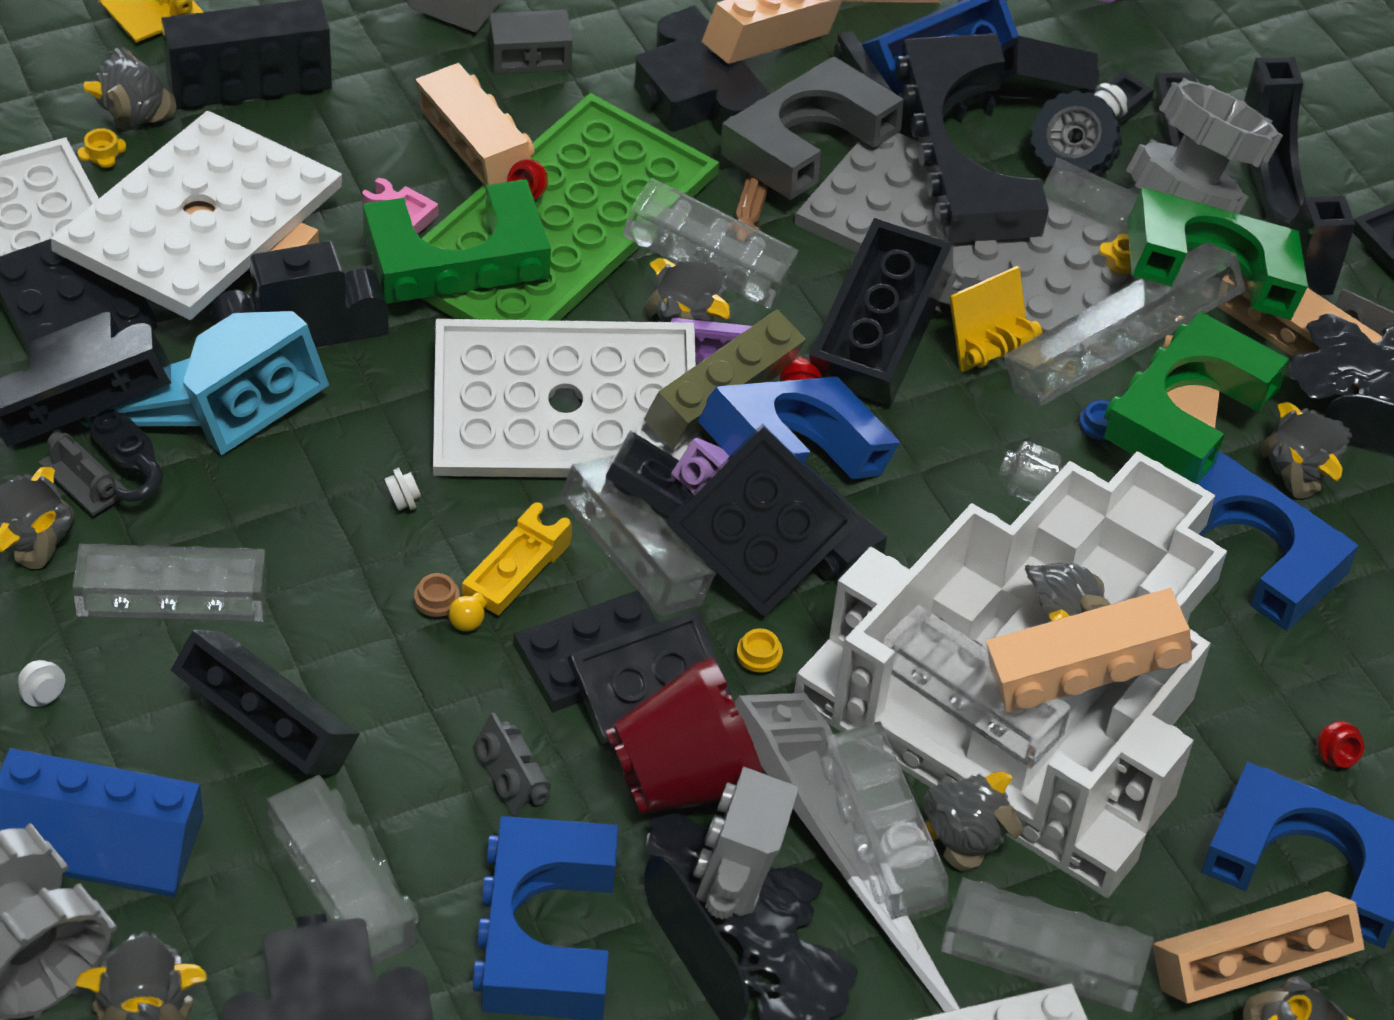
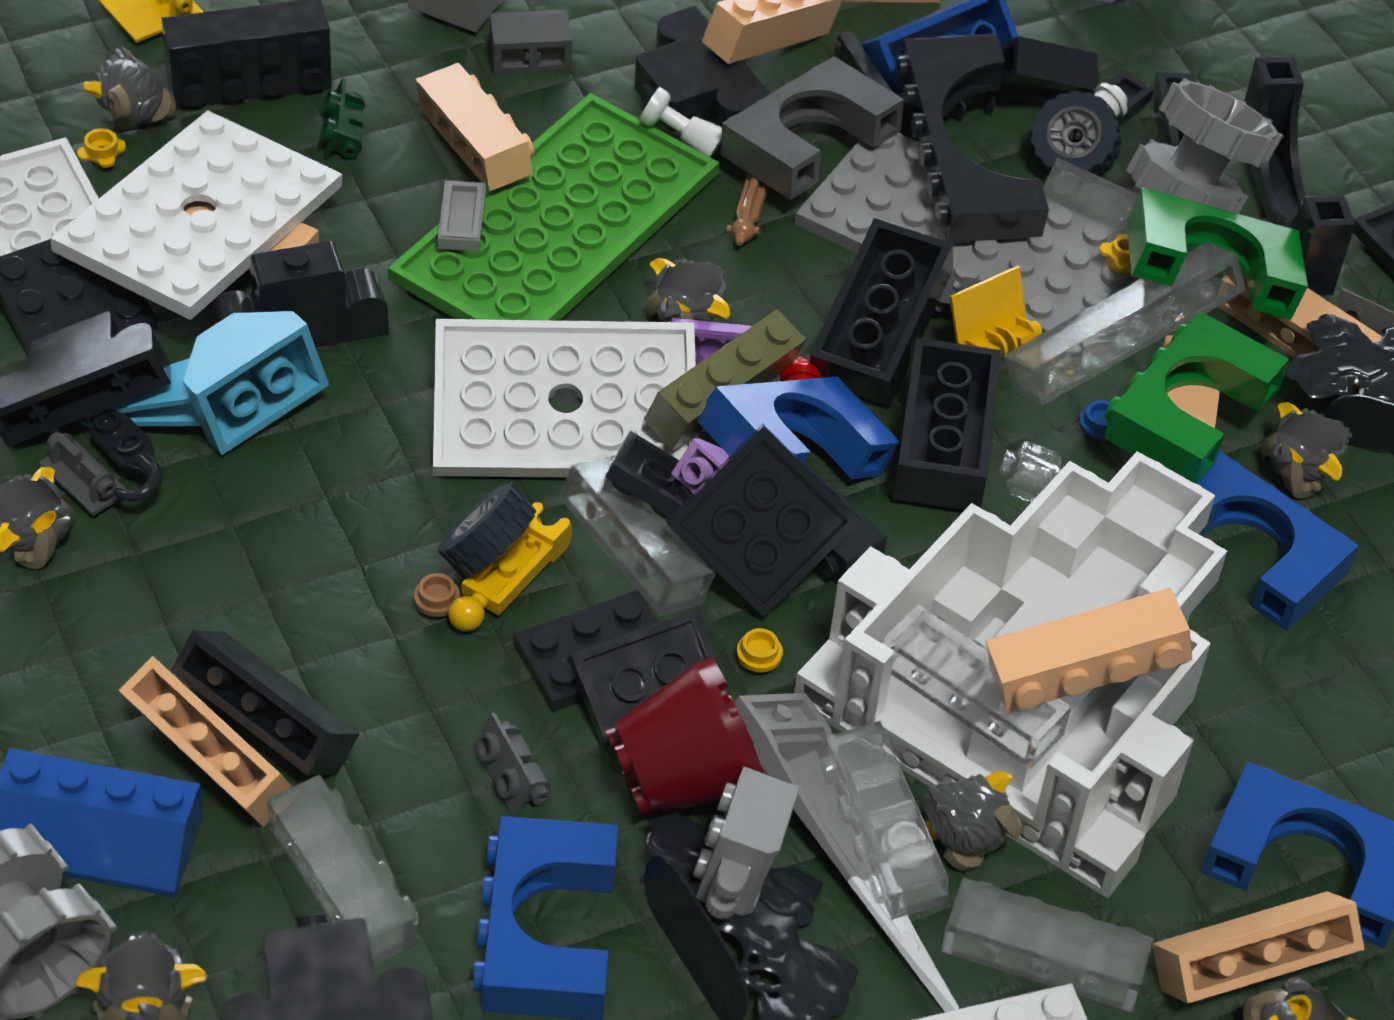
(40, 683): white plate -> none
(170, 582): clear brick -> none
(204, 738): none -> light nougat brick
(344, 121): none -> dark green hinge
(403, 489): white plate -> none
(416, 270): green arch -> none
(420, 208): bright pink plate -> none
(462, 215): none -> light grey tile
(487, 530): none -> black wheel
(533, 172): red plate -> none
(695, 132): none -> white piece
(696, 232): clear brick -> none
(947, 424): none -> black brick
(1066, 589): dark grey hair -> none
(1340, 744): red plate -> none

